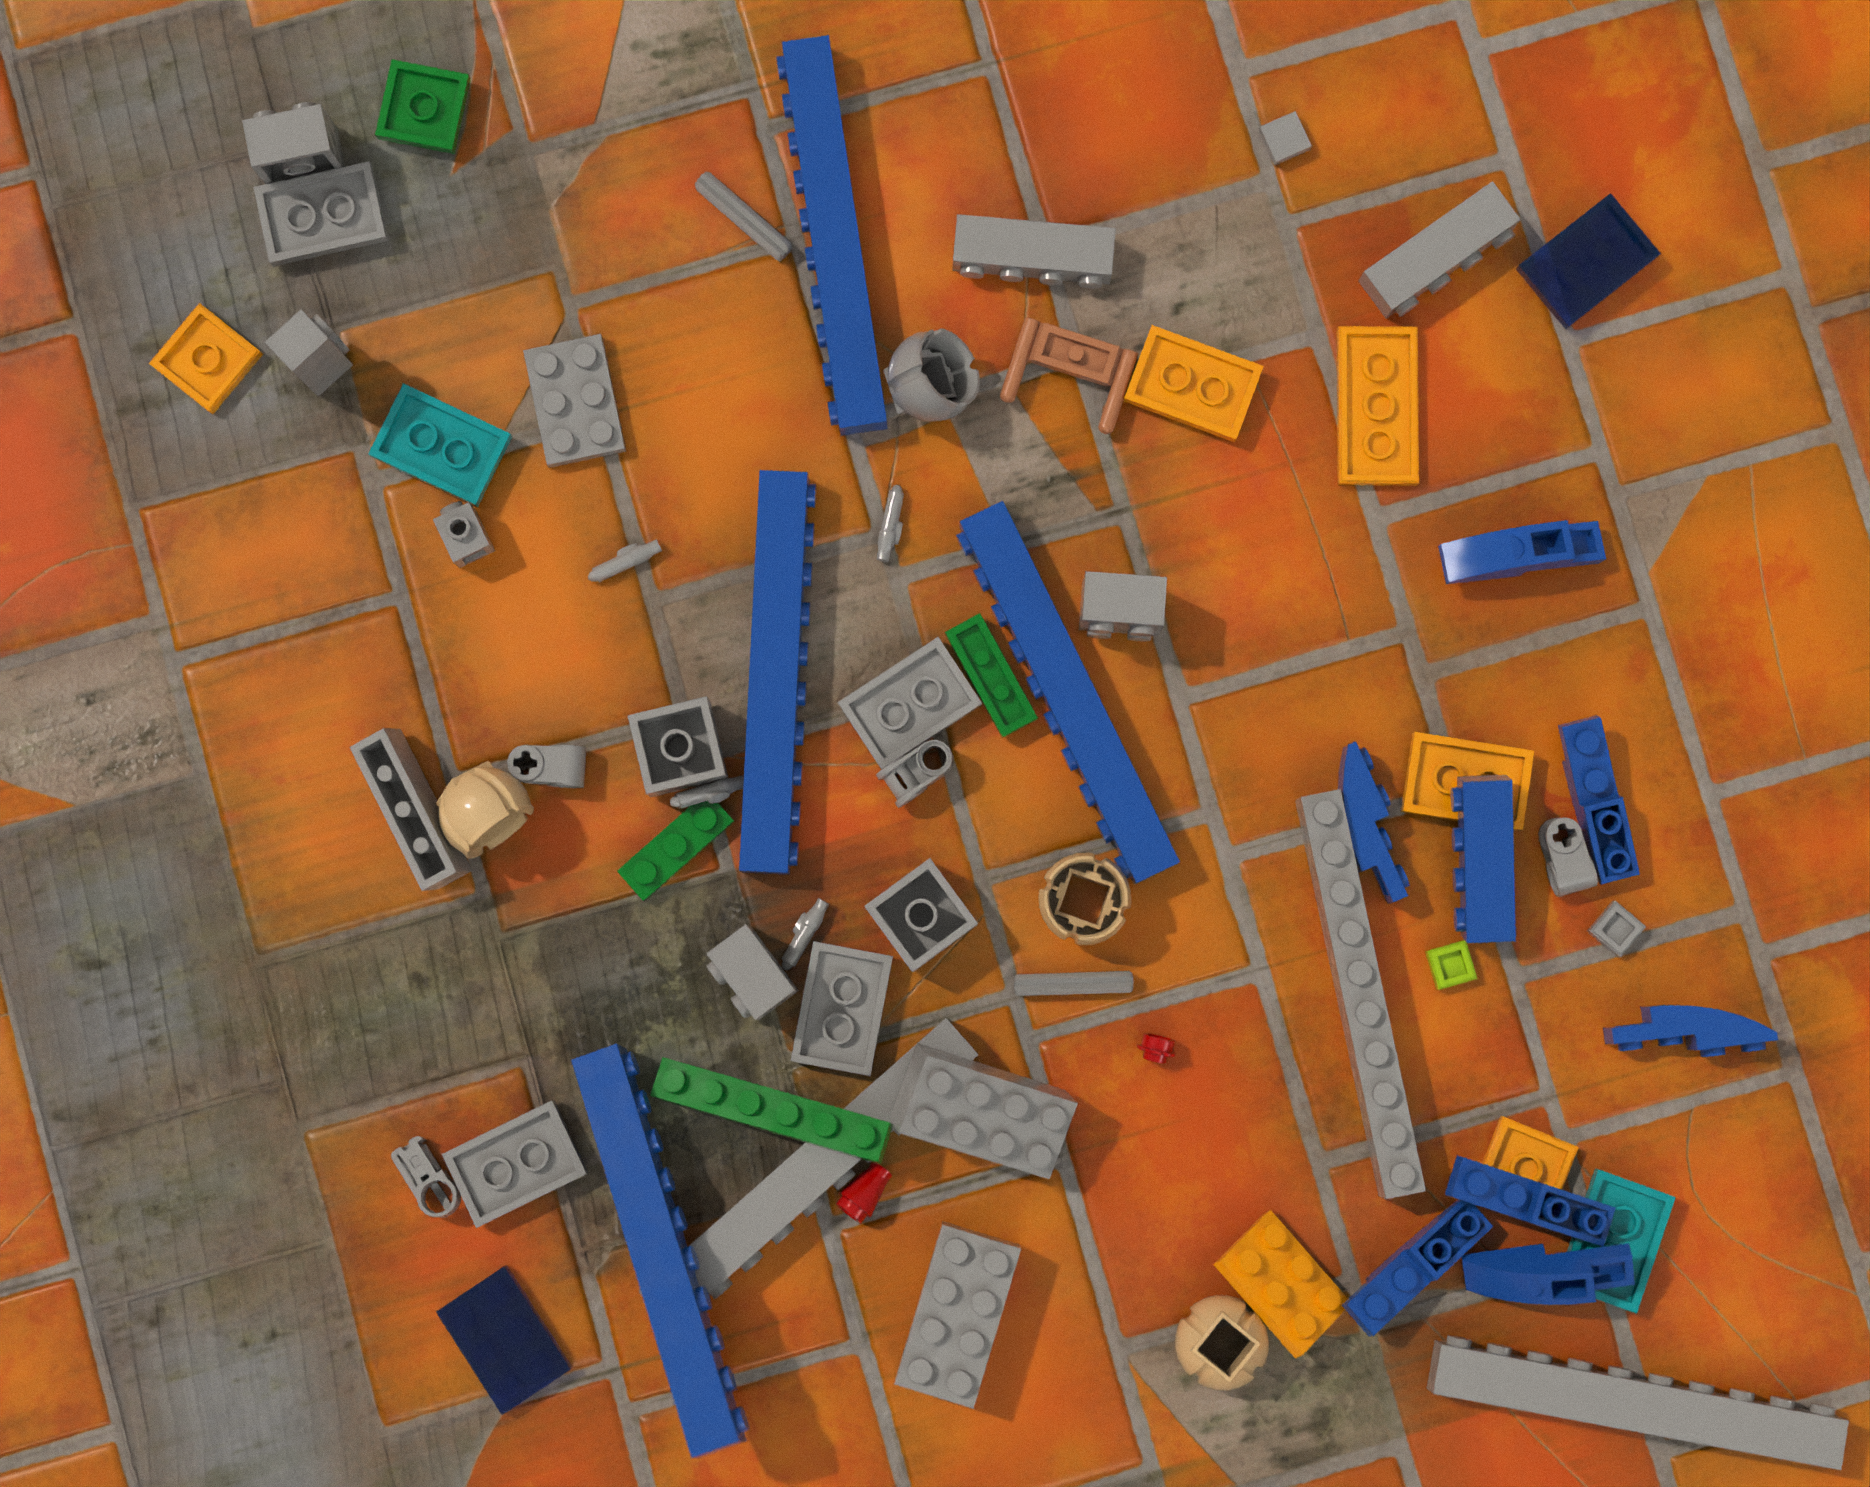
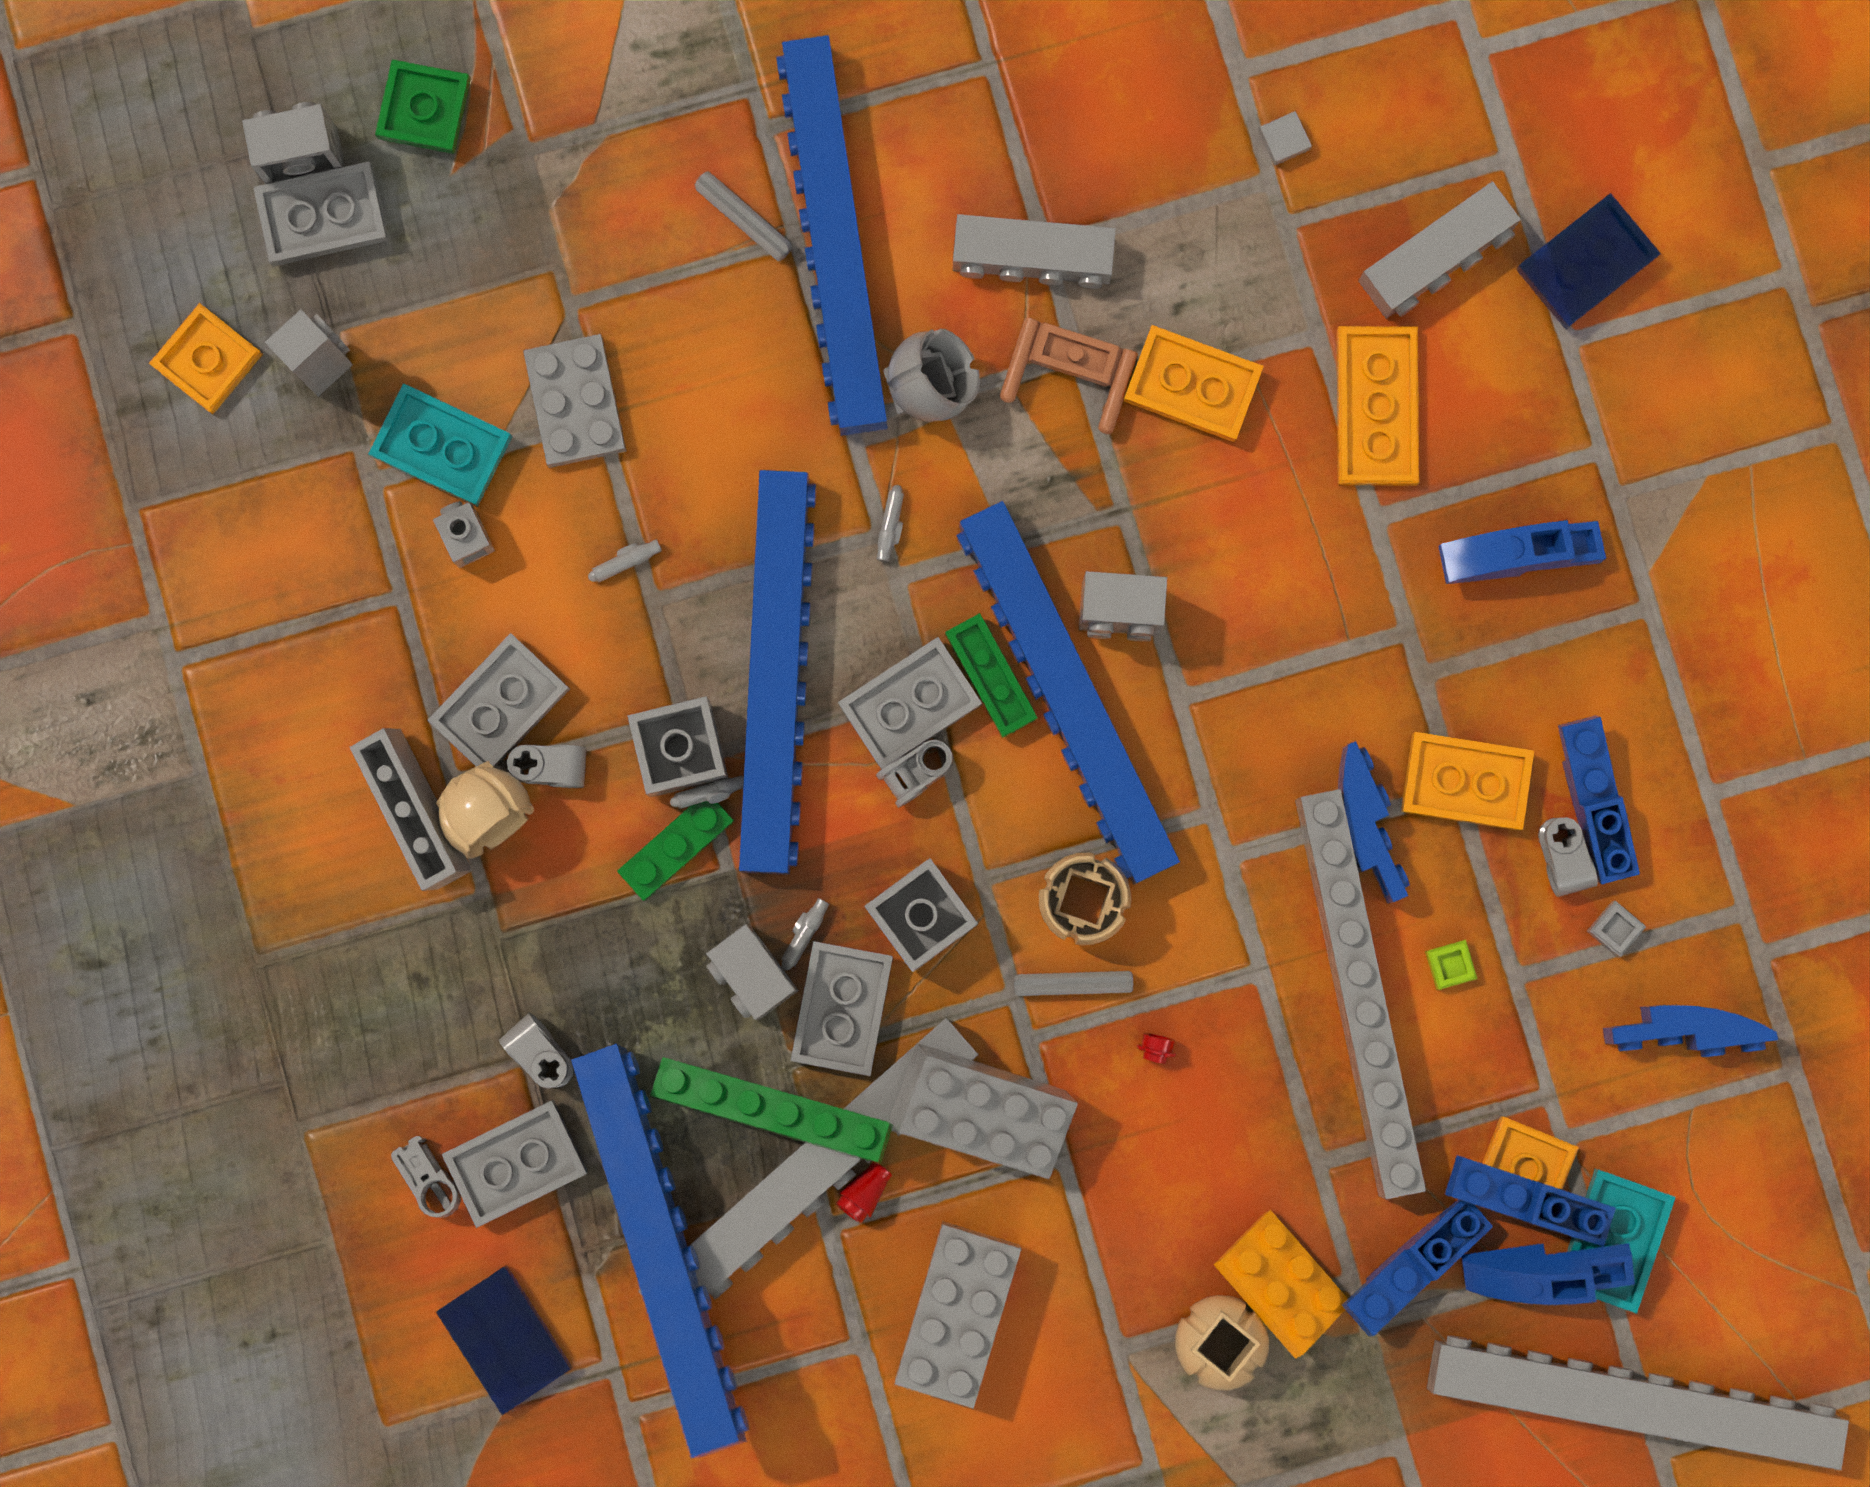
(499, 703): none -> light grey plate
(532, 1047): none -> light grey piece
(1485, 858): blue brick -> none

